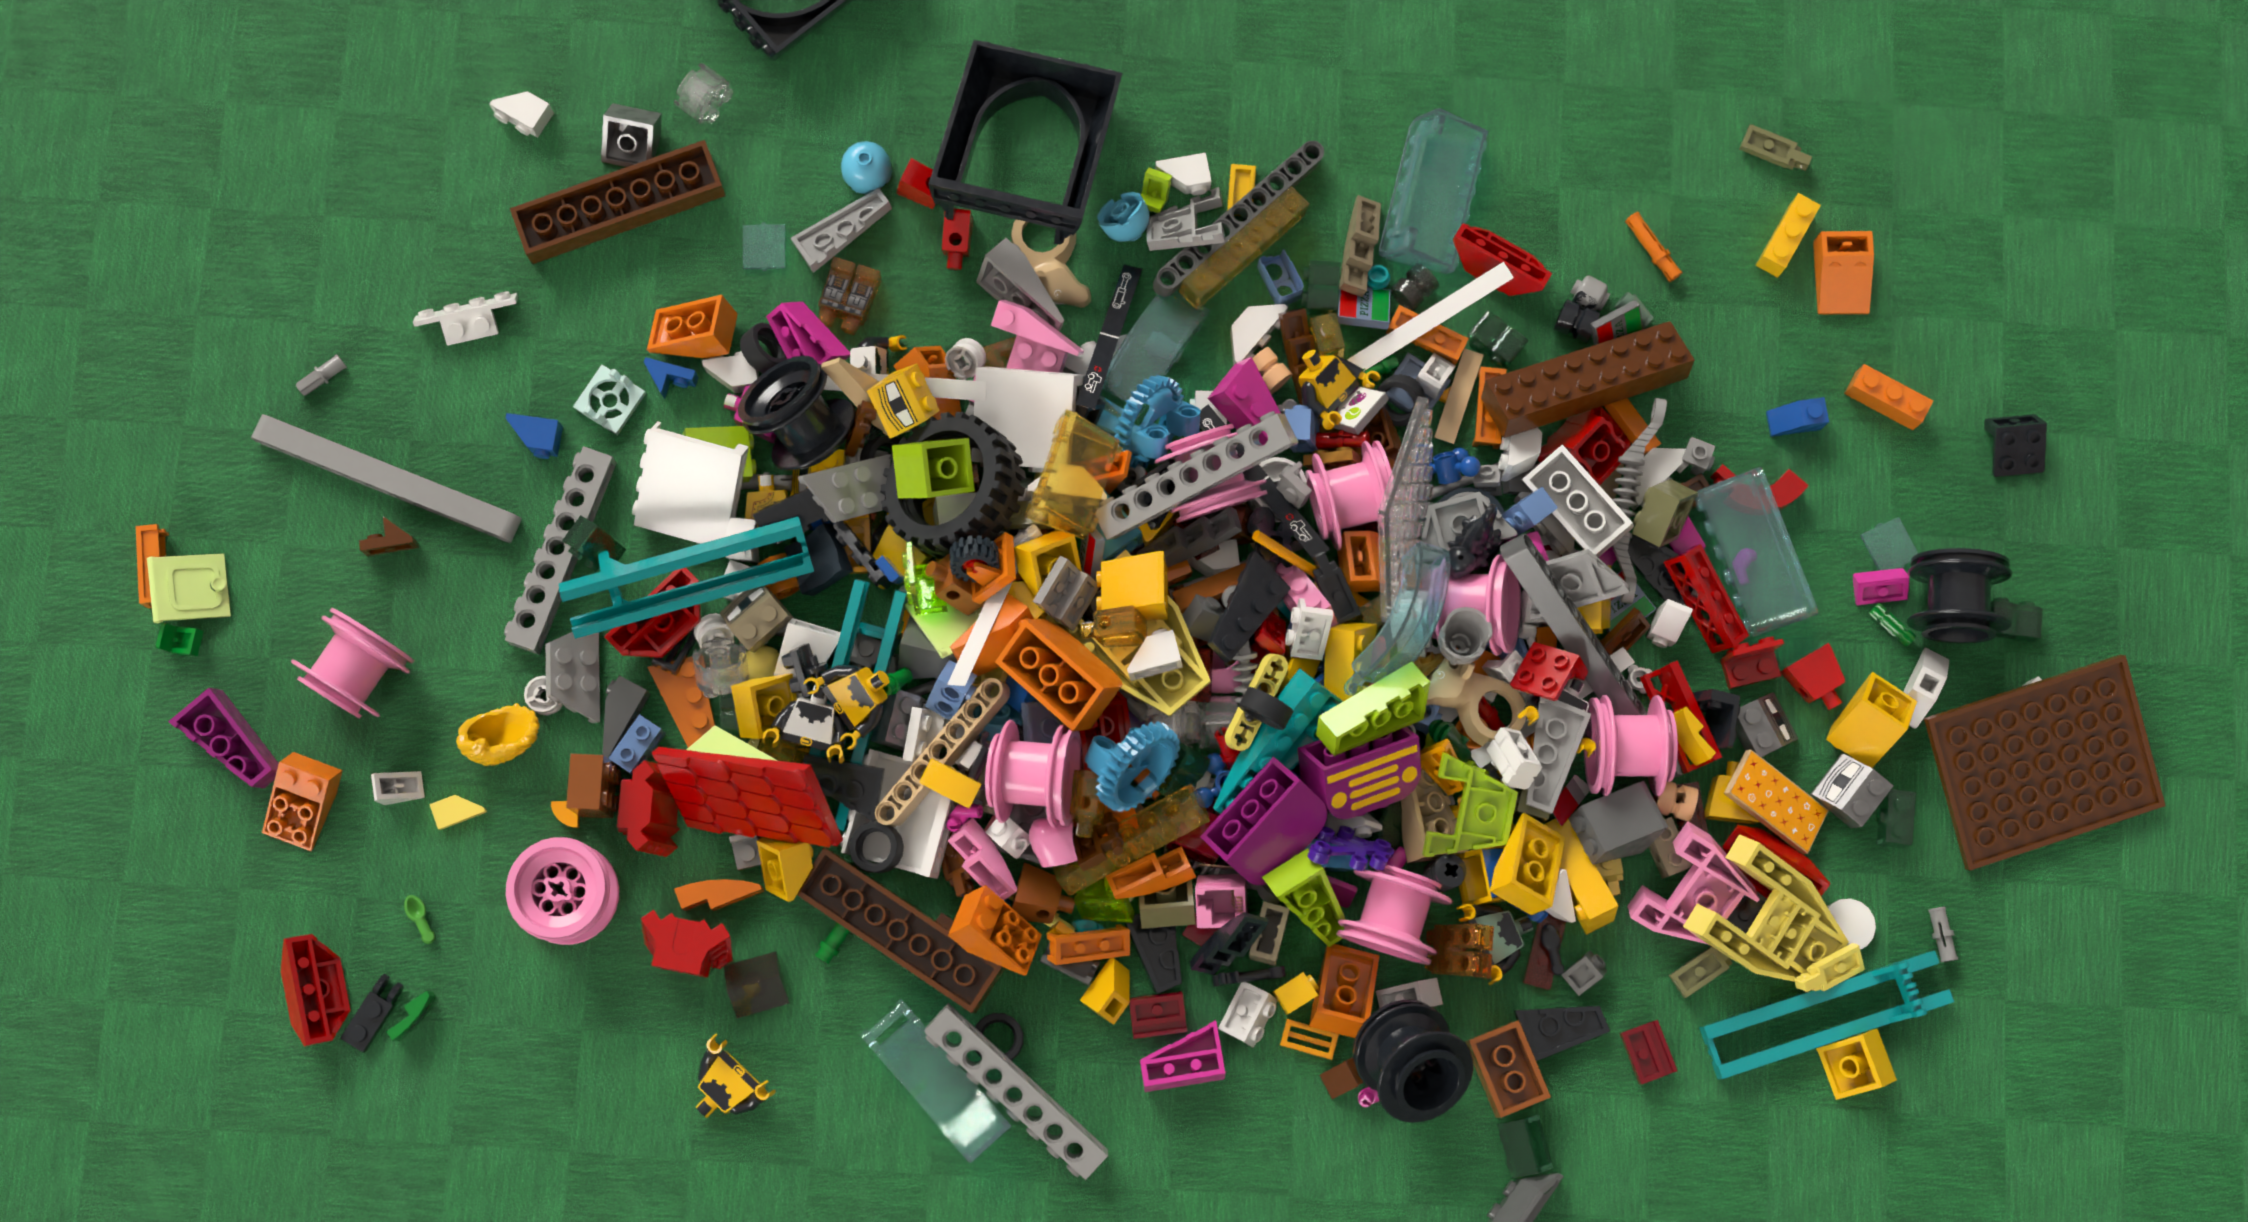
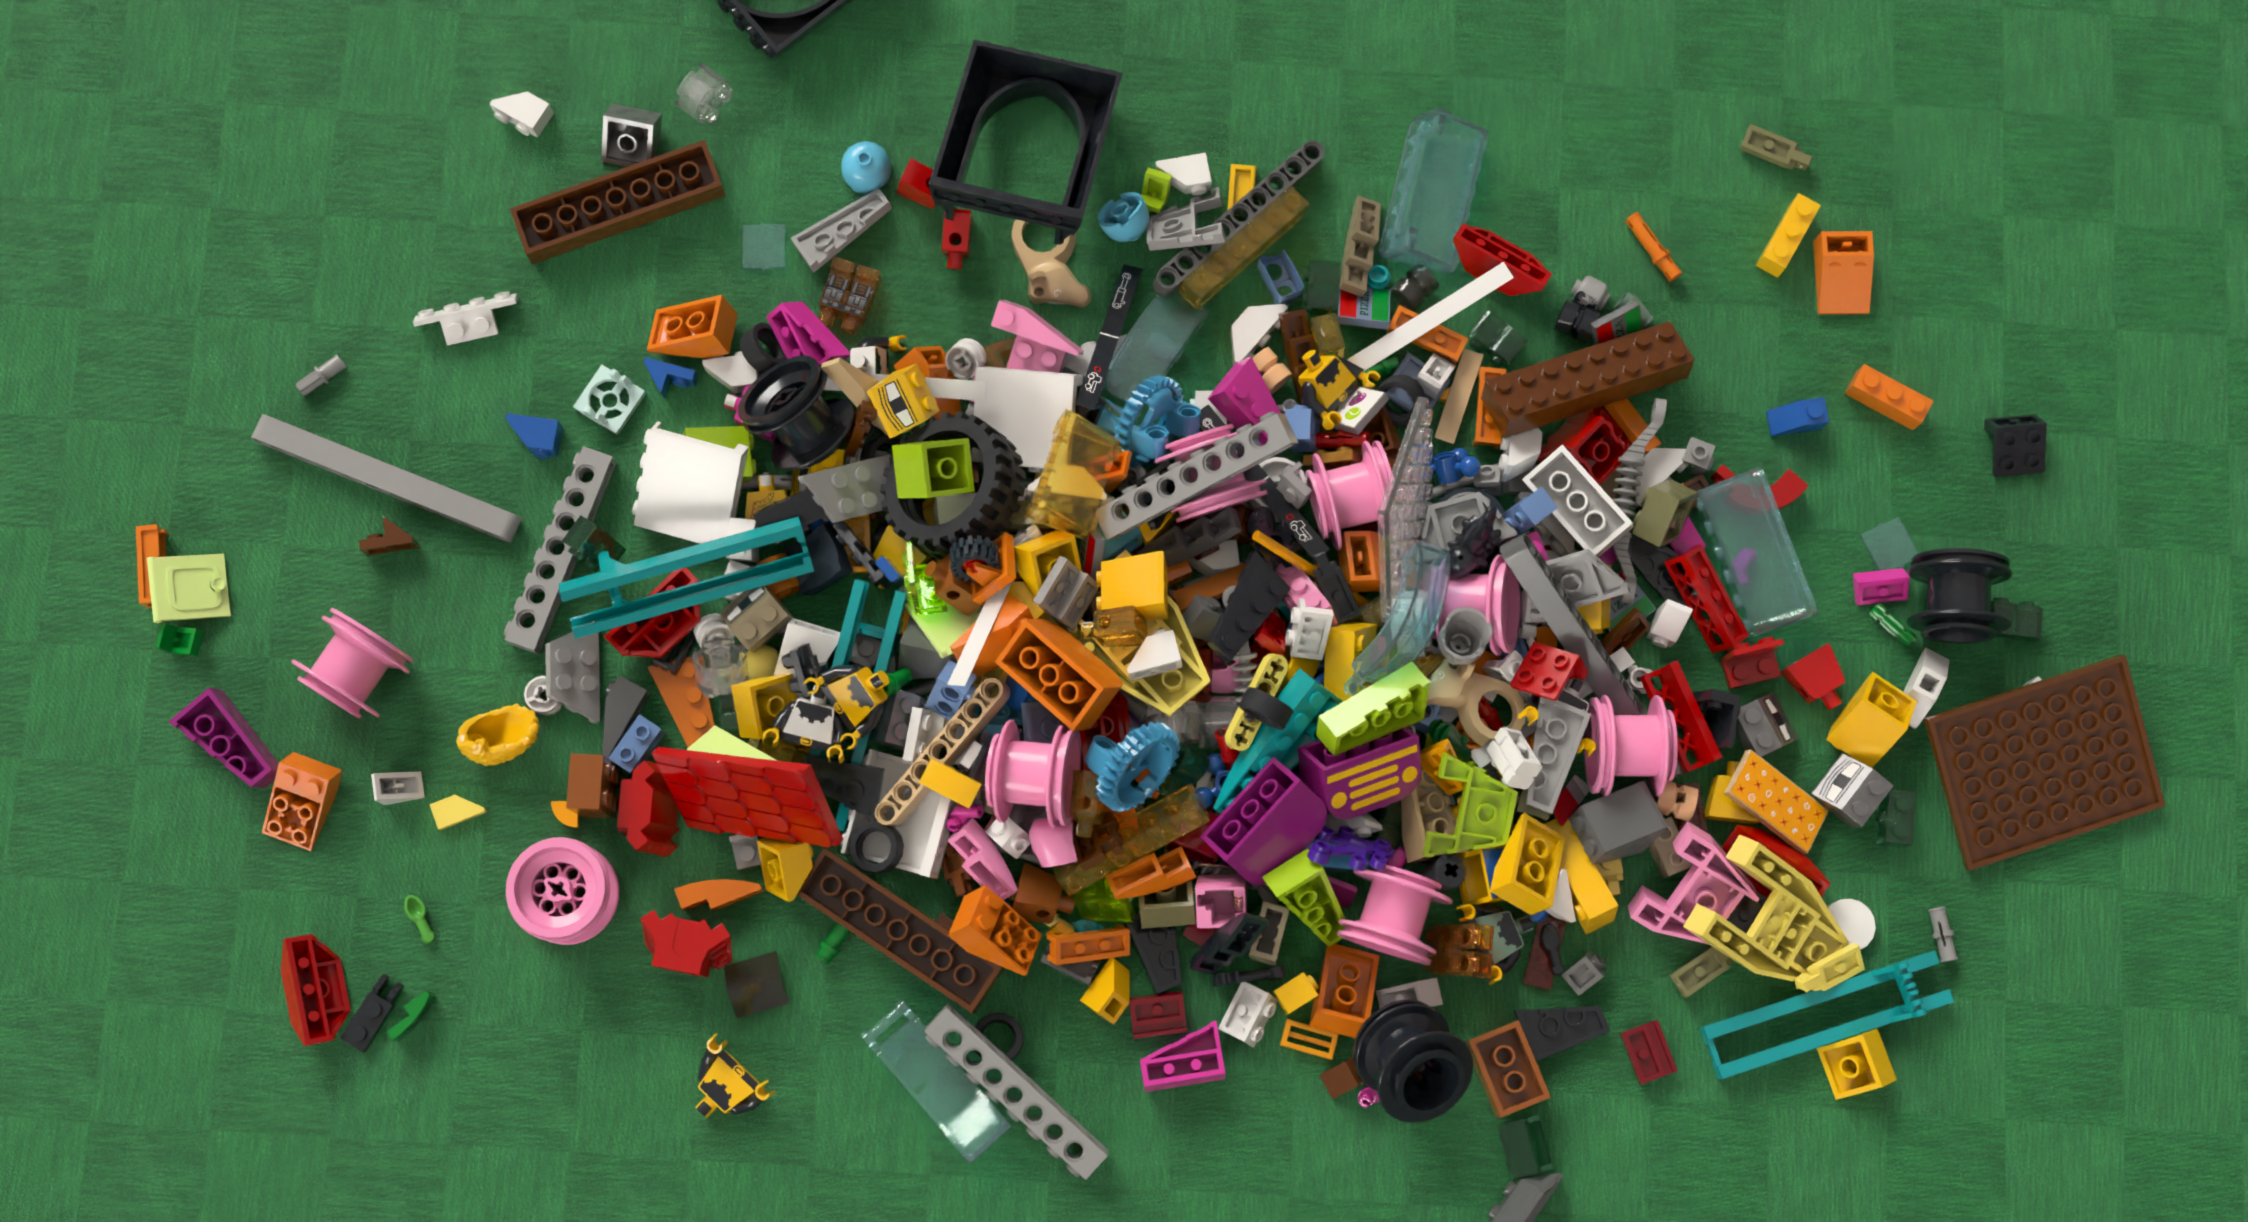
(1010, 277): light grey wedge -> none
(1688, 737): yellow slope -> none

